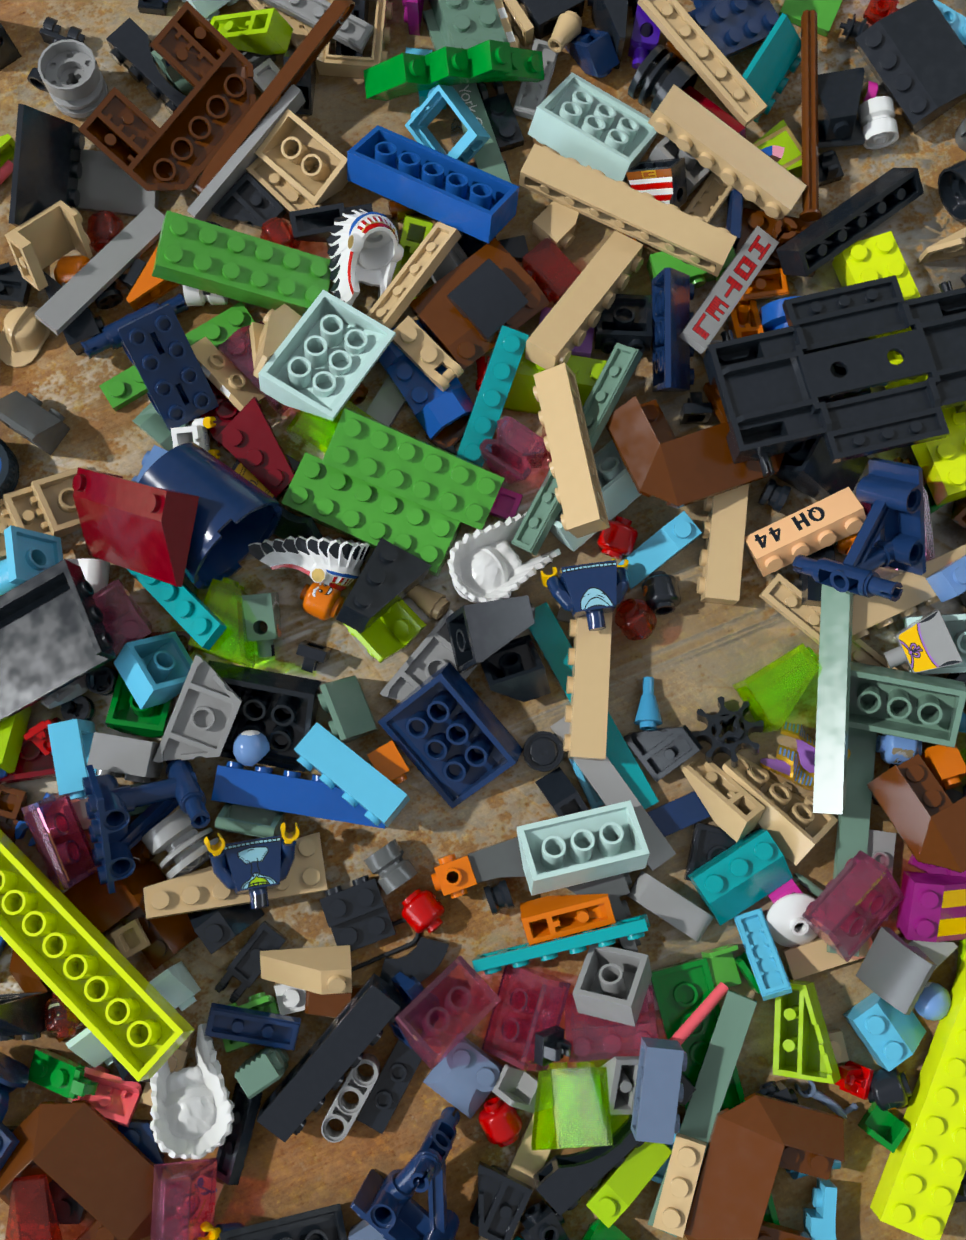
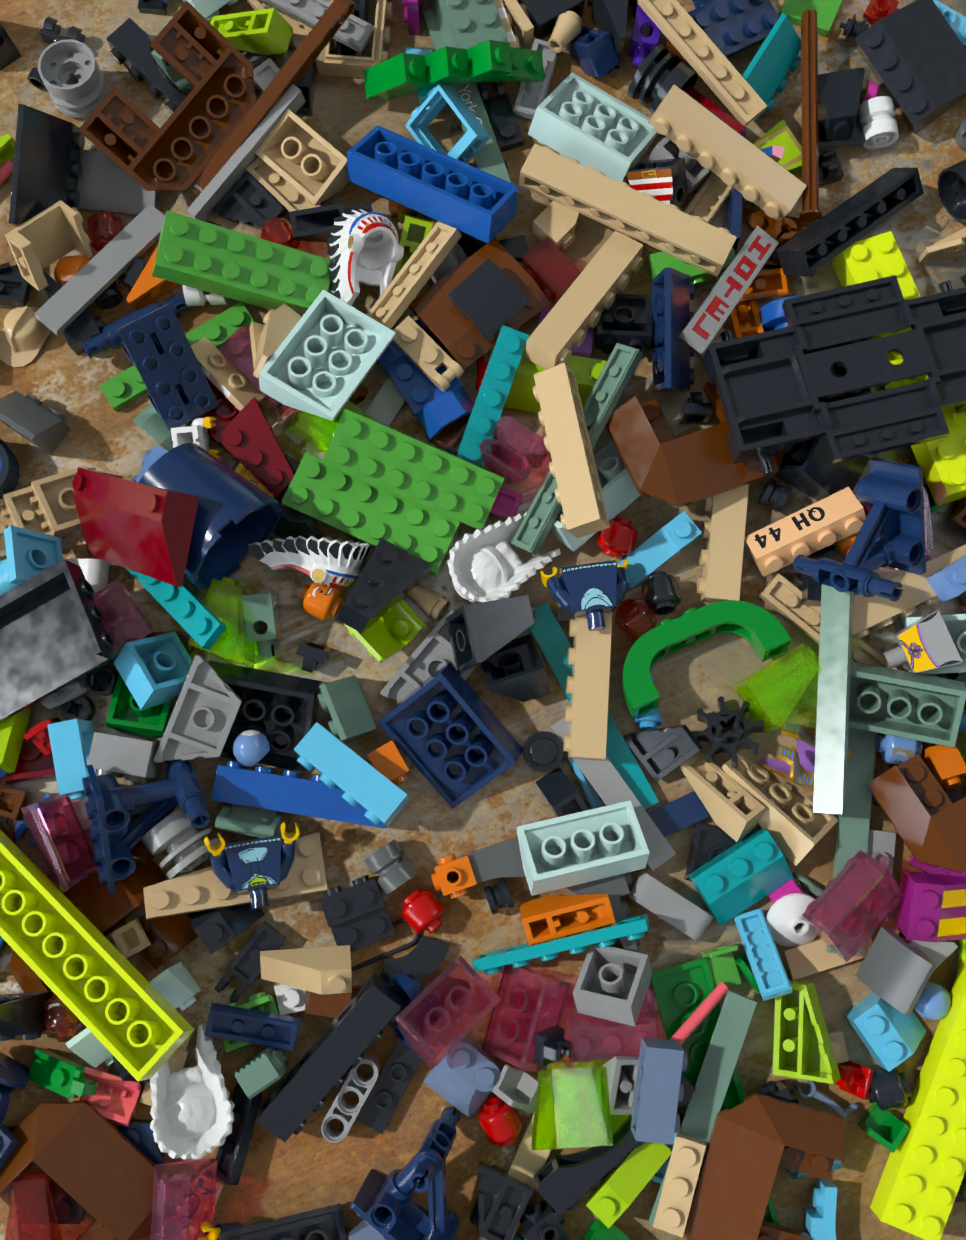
(670, 636): none -> green arch

